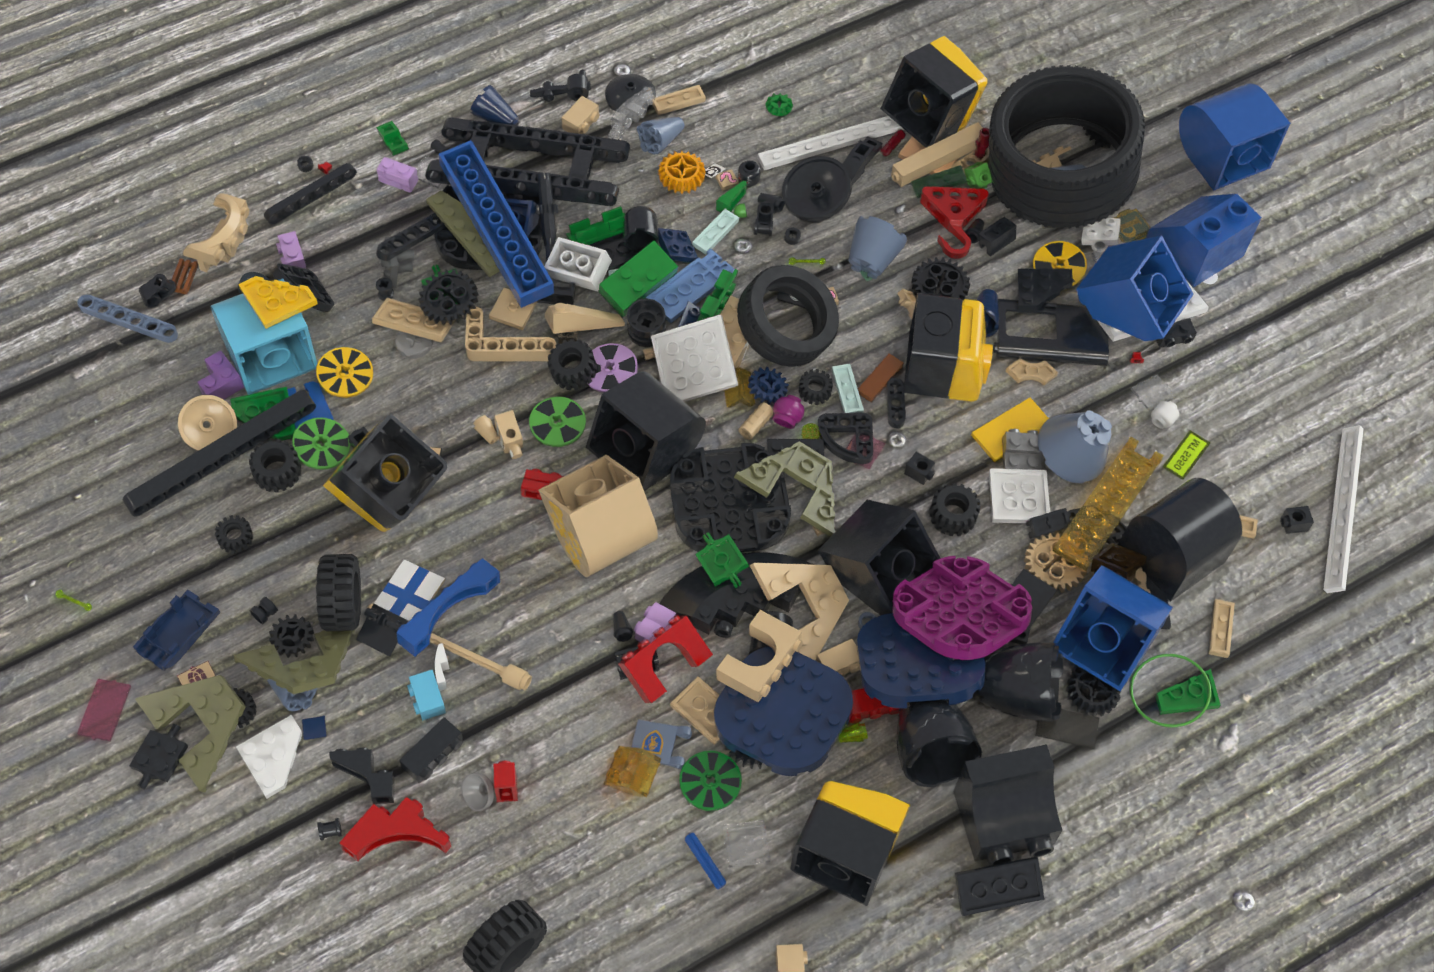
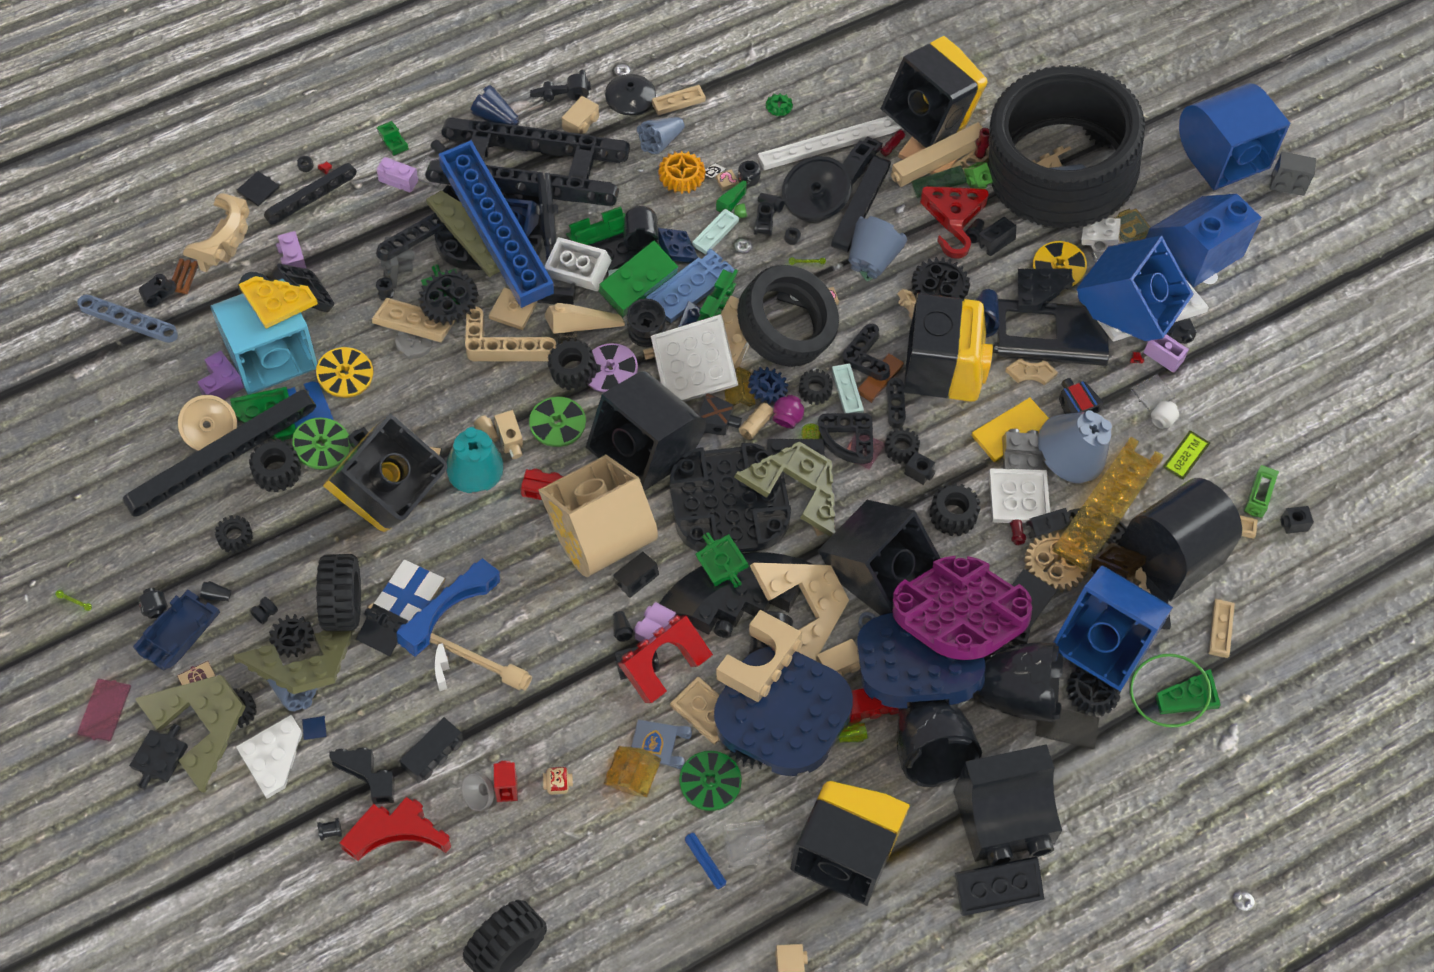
(152, 603): none -> black head
(214, 592): none -> black cone
(258, 188): none -> black piece
(427, 695): medium azure brick -> none
(474, 462): none -> teal cone
(557, 780): none -> tan head
(630, 111): clear slope -> none
(636, 574): none -> black hinge
(718, 415): none -> black torso
(860, 354): none -> black beam
(861, 202): none -> black beam
(905, 436): none -> black tyre
(1018, 535): none -> dark red pin
(1078, 398): none -> torso
(1166, 352): none -> lavender brick
(1256, 507): none -> bright green window
(1293, 173): none -> dark grey brick
(1343, 509): white plate -> none

